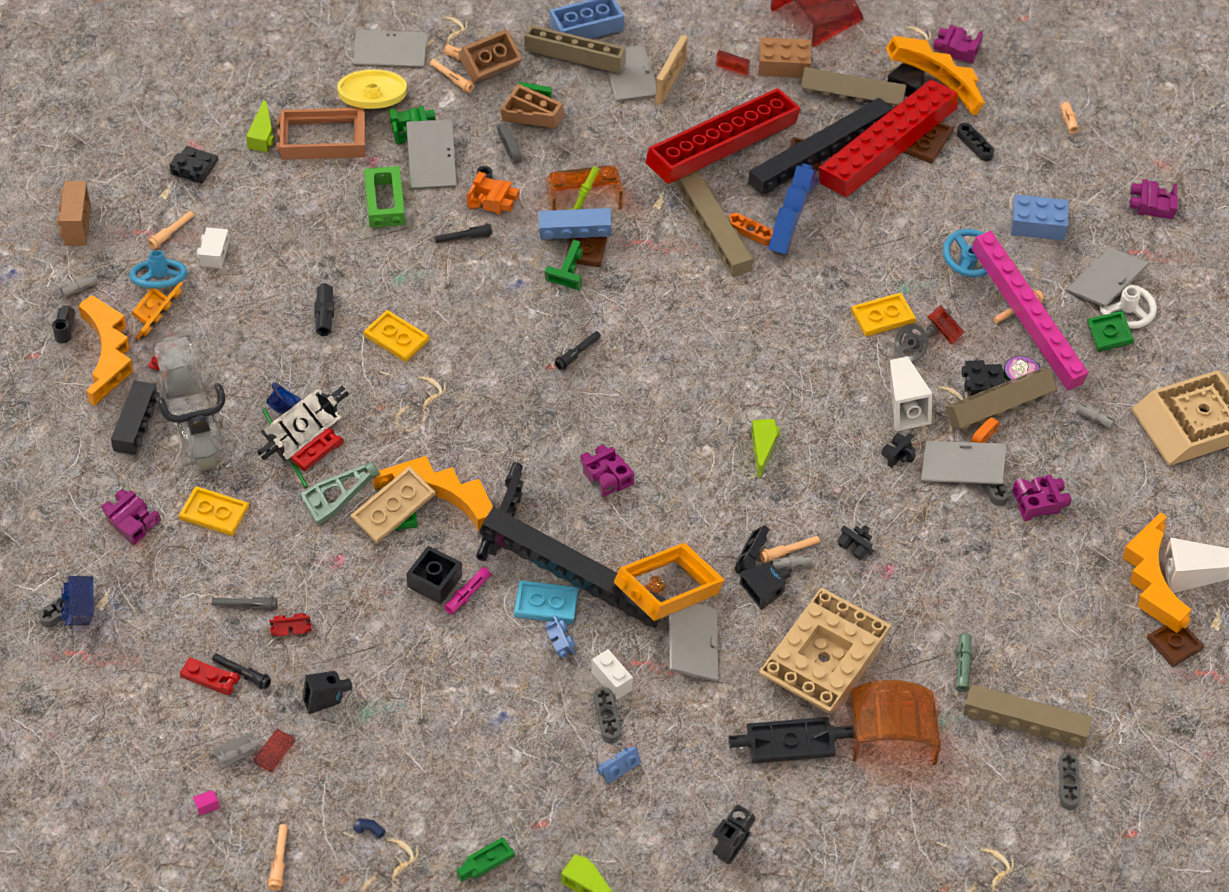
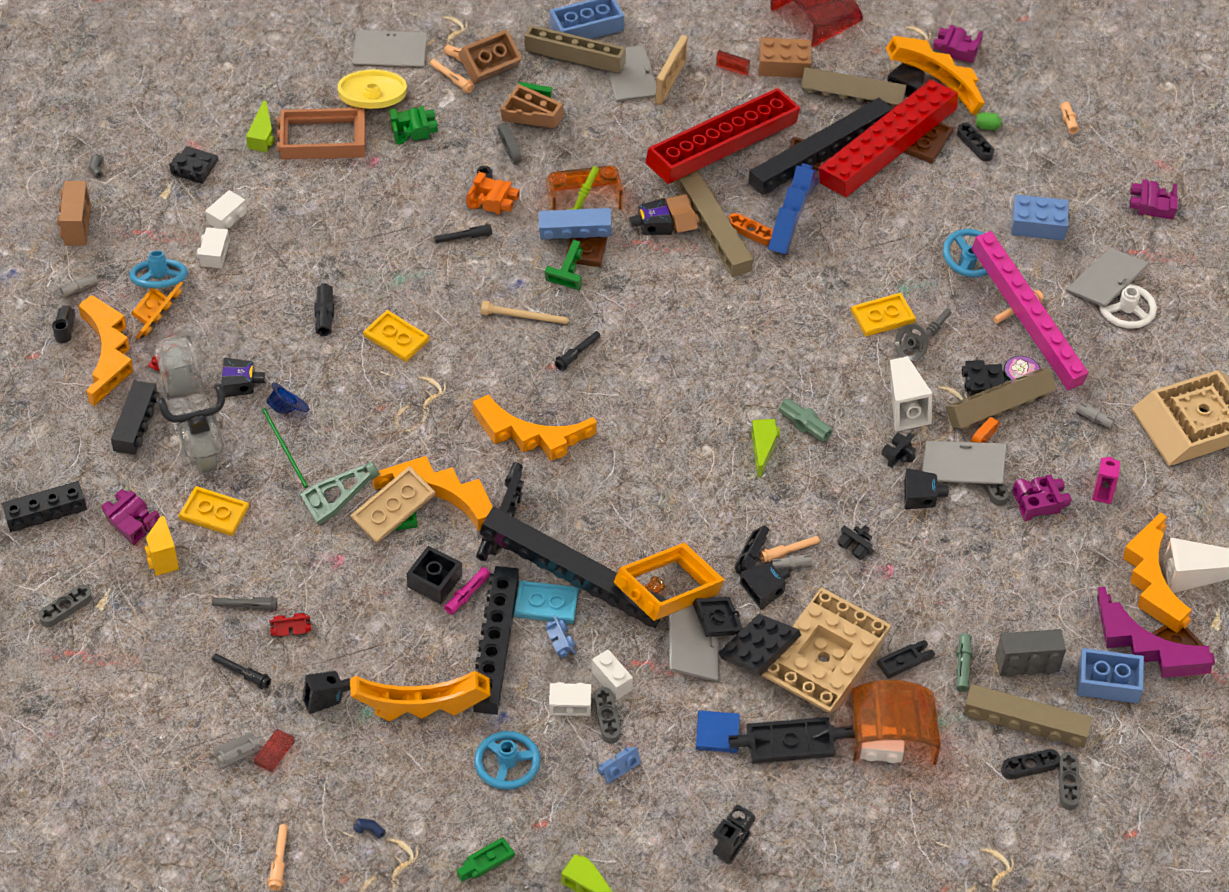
(44, 506): none -> black brick
(78, 601): clear blue brick -> none
(93, 165): none -> dark grey arm
(156, 240): light nougat pin -> none
(161, 549): none -> yellow slope
(206, 802): dark pink slope -> none
(209, 676): red plate -> none
(226, 211): none -> white brick
(239, 377): none -> black torso
(302, 423): plate -> none
(316, 449): red plate -> none
(384, 217): bright green piece -> none
(421, 701): none -> light orange arch
(429, 158): light grey container -> none
(489, 308): none -> tan piece
(507, 758): none -> dark azure piece
(508, 579): none -> black brick
(527, 435): none -> light orange arch
(570, 699): none -> white brick
(607, 469): magenta hips -> none
(653, 218): none -> black torso
(682, 213): none -> medium nougat brick
(714, 730): none -> blue tile
(717, 616): none -> black plate
(759, 644): none -> black plate
(805, 420): none -> sand green piece
(883, 750): none -> white brick
(904, 659): none -> black hinge
(922, 489): none -> black torso
(945, 324): clear red tile -> none
(988, 121): none -> bright green brick
(1023, 770): none -> black beam
(1030, 652): none -> dark grey brick
(1108, 472): none -> dark pink torso
(1110, 331): green tile -> none
(1110, 675): none -> medium blue brick
(1173, 657): none -> magenta arch

